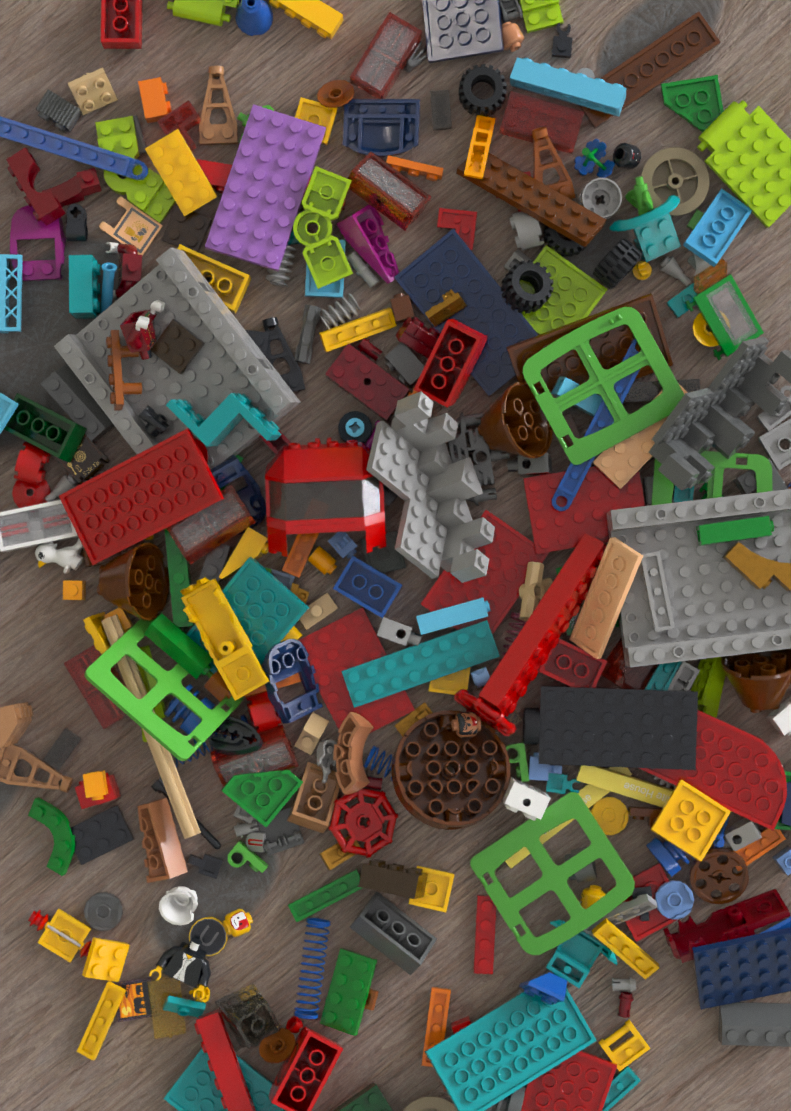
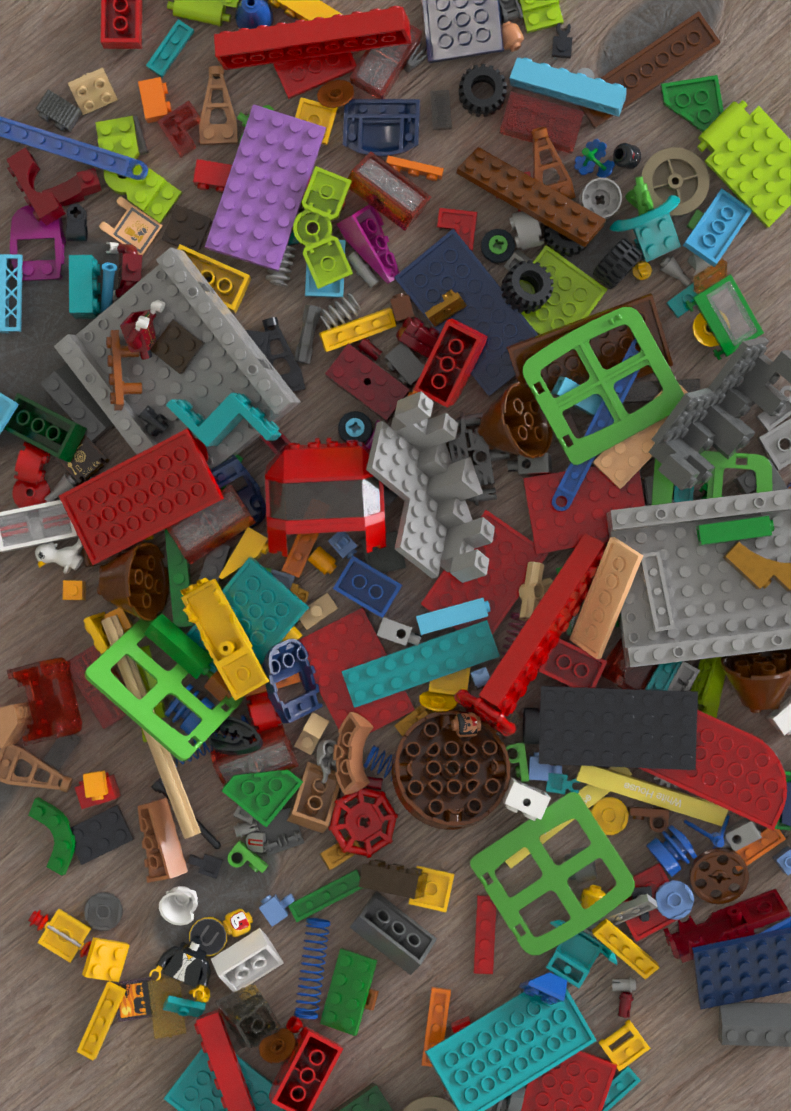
(49, 698): none -> clear red windscreen
(170, 48): none -> teal plate
(181, 172): yellow plate -> none
(246, 960): none -> white slope
(274, 909): none -> medium blue brick
(309, 73): none -> red plate
(312, 38): none -> red brick
(437, 701): none -> yellow dish
(479, 147): light orange slope -> none
(494, 251): none -> black wheel
(690, 820): yellow plate -> none

